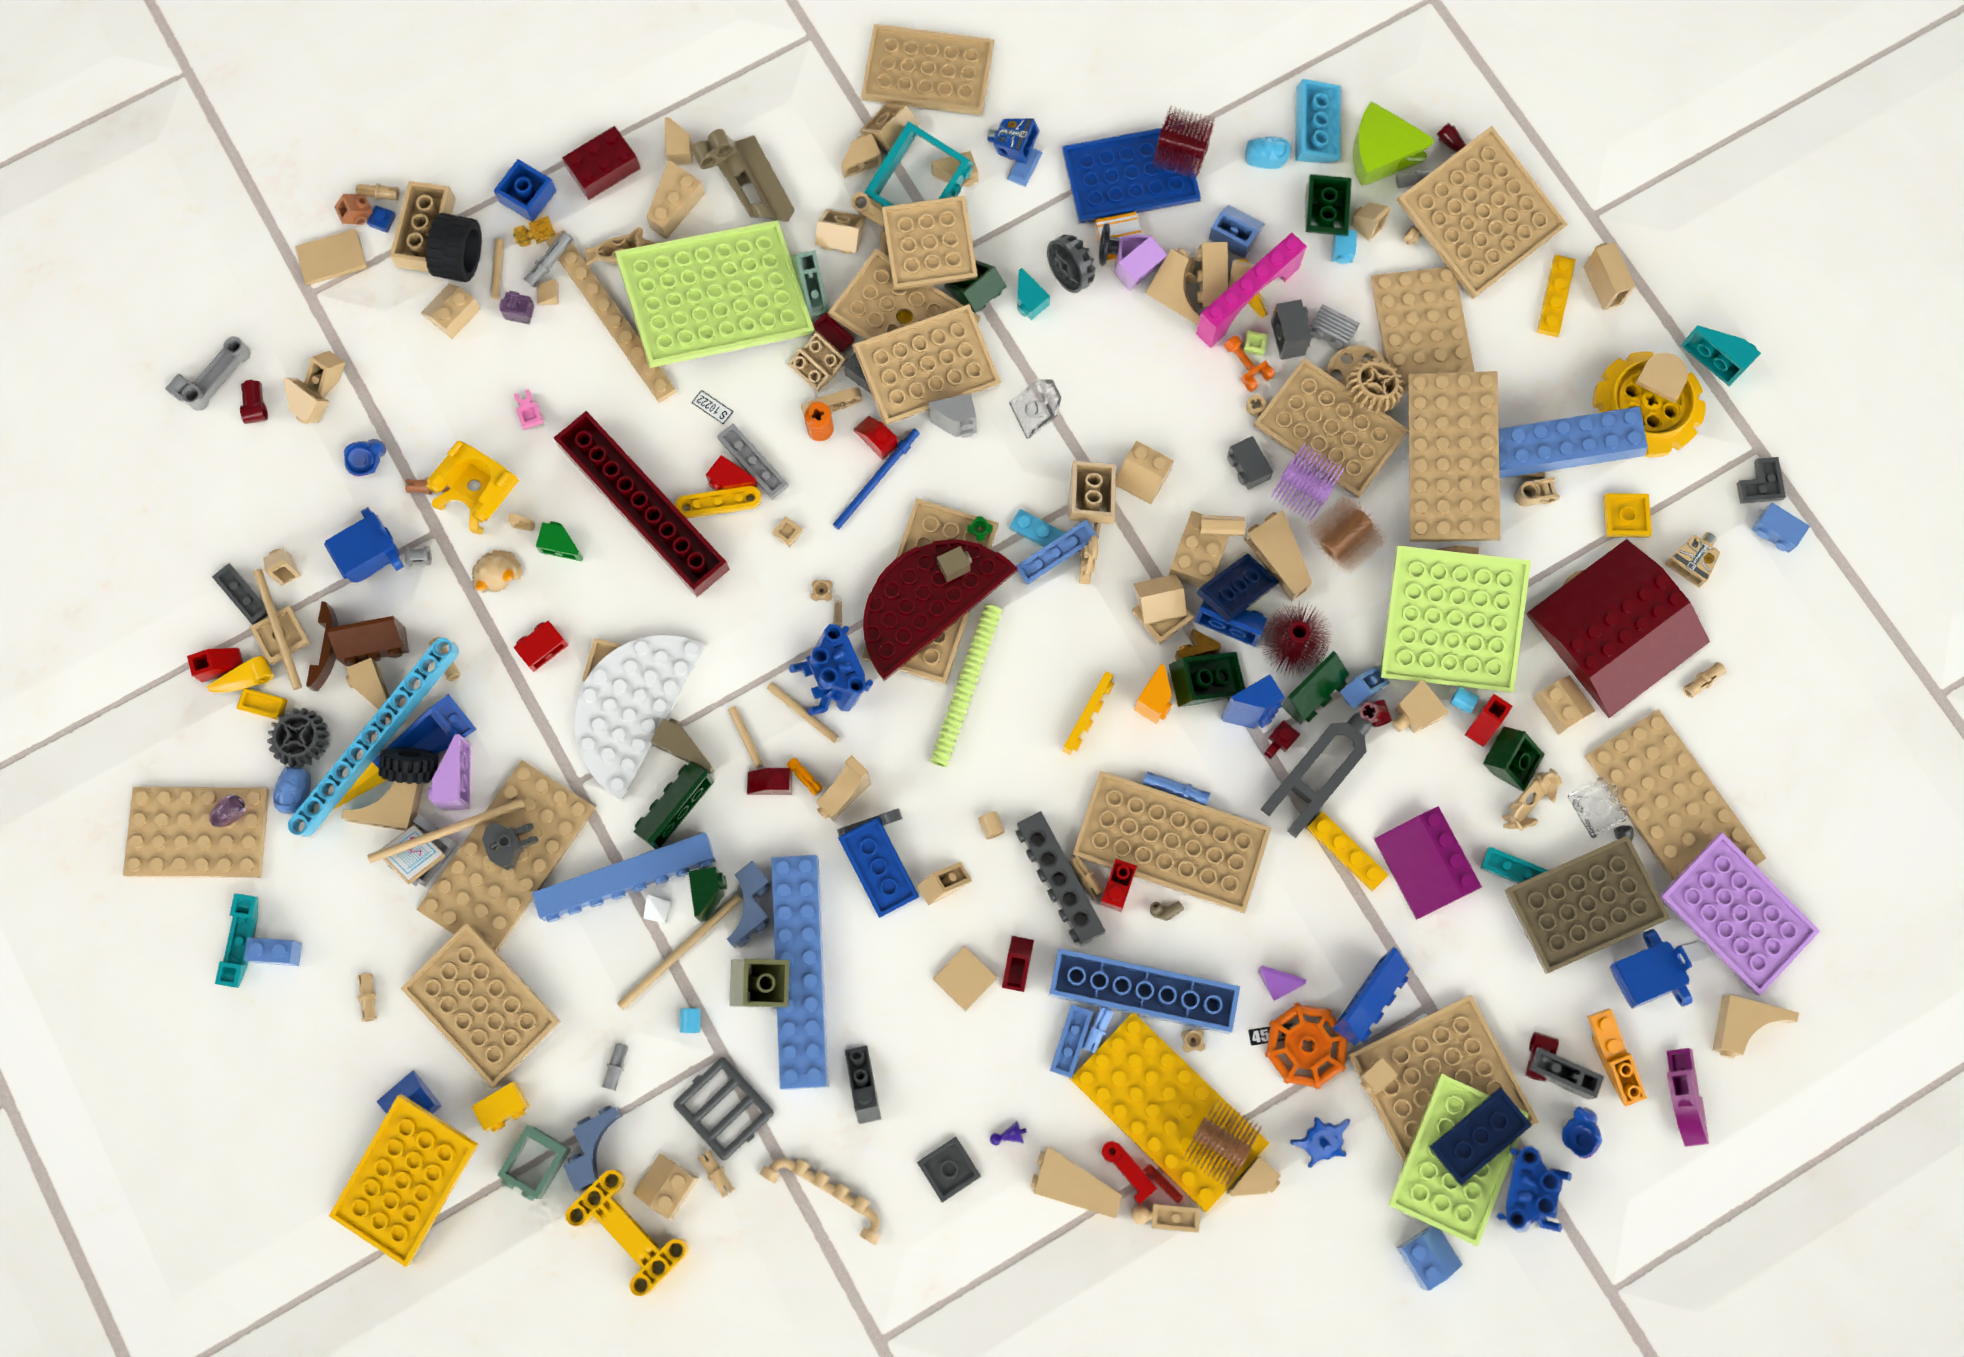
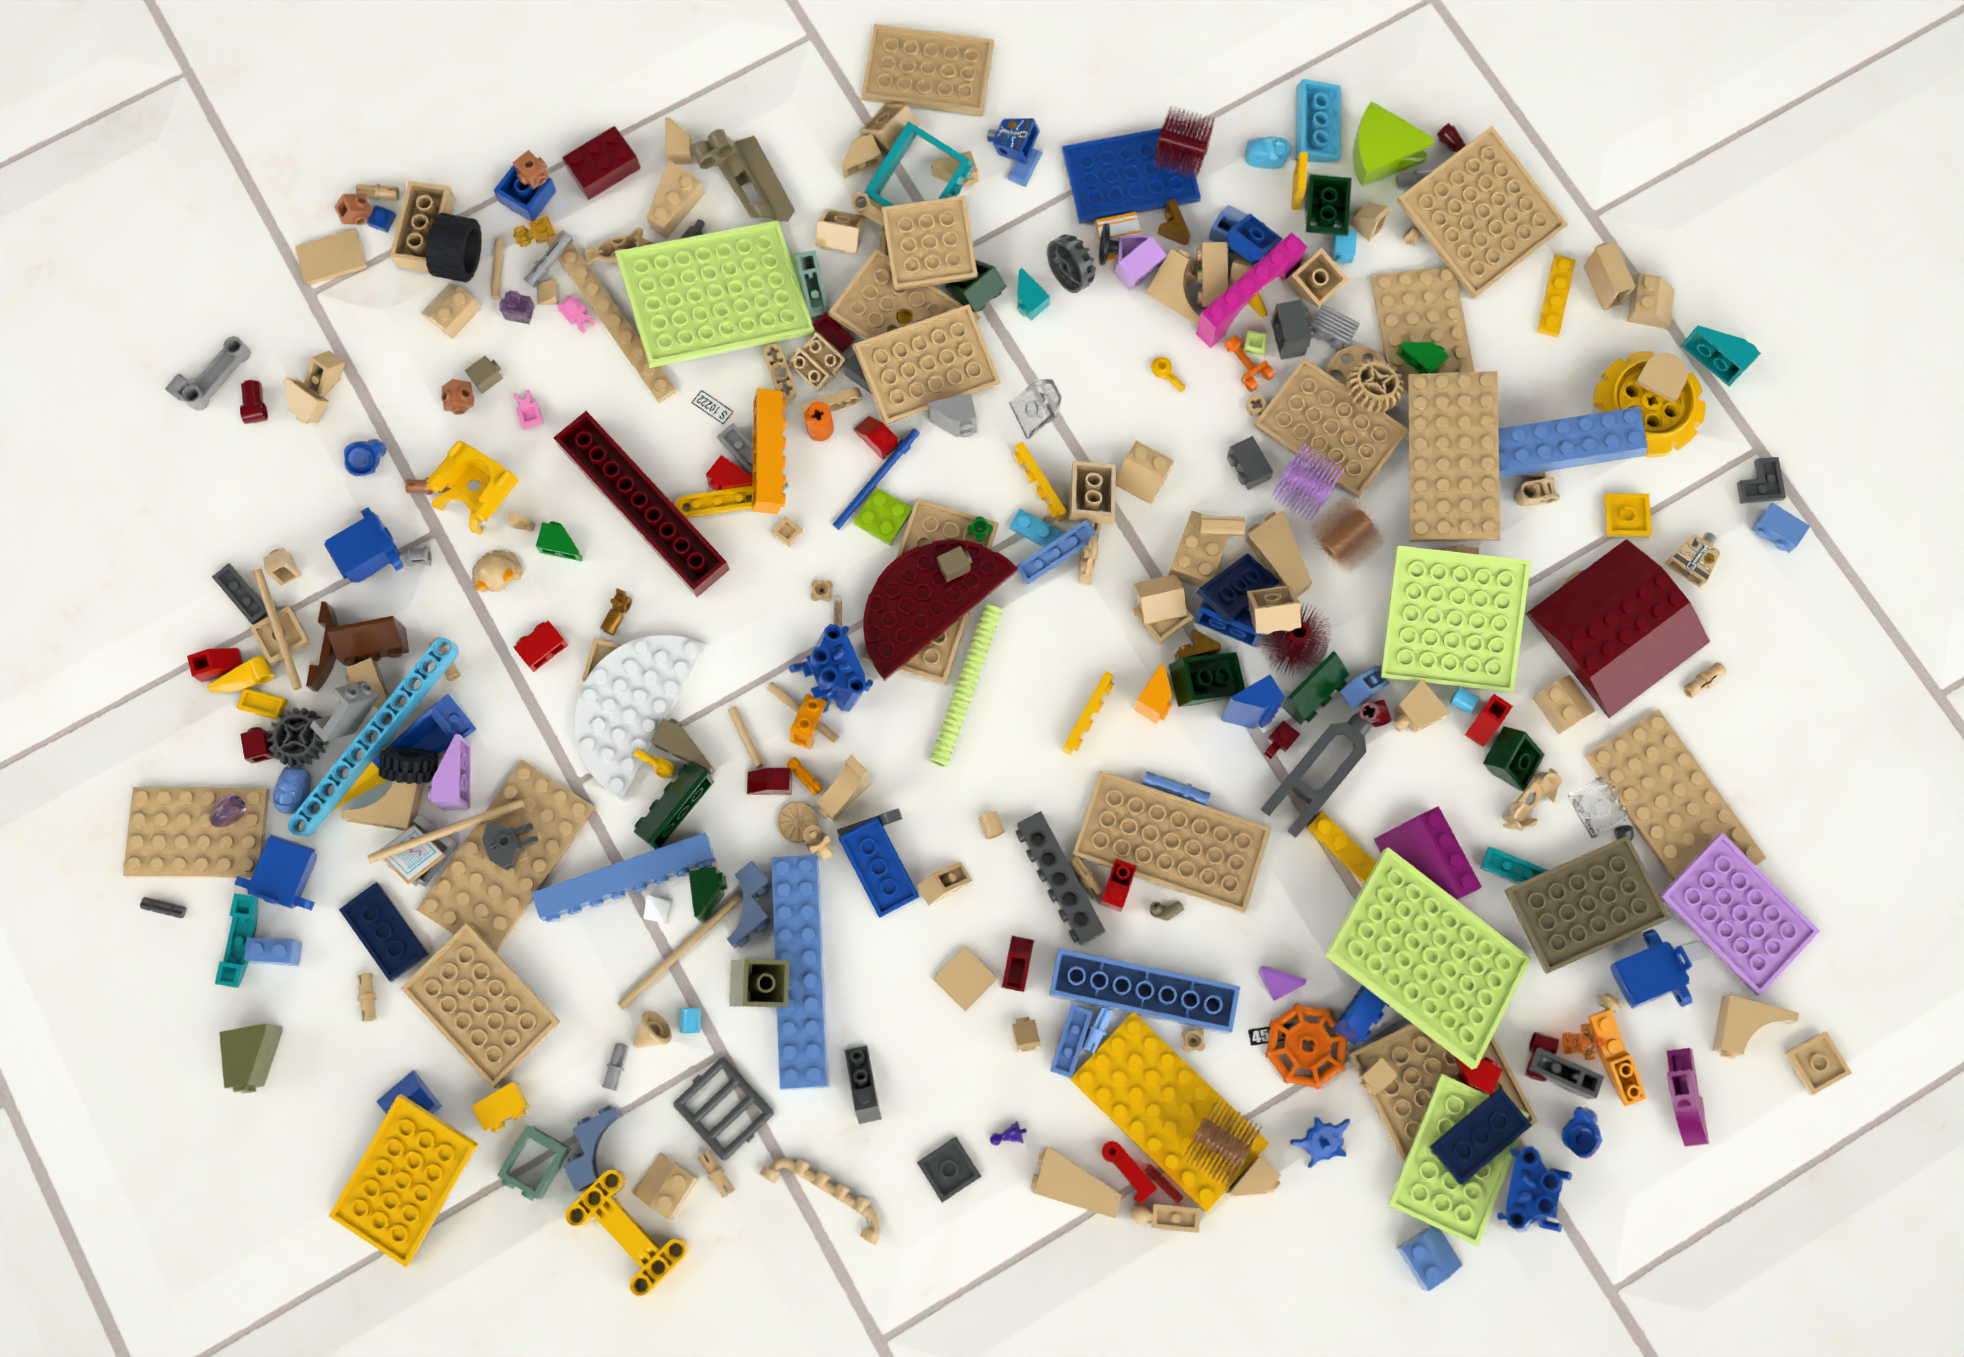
(163, 907): none -> dark grey axle
(248, 1056): none -> olive slope
(255, 745): none -> dark red brick
(282, 873): none -> blue piece
(354, 706): none -> light grey panel
(384, 932): none -> dark blue tile
(457, 396): none -> nougat brick
(484, 373): none -> dark tan brick
(531, 170): none -> nougat brick
(575, 312): none -> bright pink plate
(620, 605): none -> pearl gold bar
(652, 1031): none -> tan hat
(663, 767): none -> yellow plate
(694, 230): none -> dark grey bar
(768, 451): none -> light orange brick
(778, 381): none -> tan beam
(794, 819): none -> tan wheel
(806, 721): none -> light orange bracket
(817, 841): none -> tan hips
(883, 516): none -> lime plate
(1025, 1035): none -> tan slope
(1036, 476): none -> yellow plate
(1162, 368): none -> yellow plate
(1175, 227): none -> pearl gold slope
(1252, 239): none -> blue slope
(1274, 609): none -> tan slope
(1299, 180): none -> yellow tile
(1317, 278): none -> tan slope
(1423, 356): none -> green slope
(1428, 957): none -> yellowish green plate
(1481, 1078): none -> red slope
(1581, 1042): none -> clear orange piece
(1609, 1001): none -> tan plate
(1651, 301): none -> tan slope
(1818, 1063): none -> tan plate

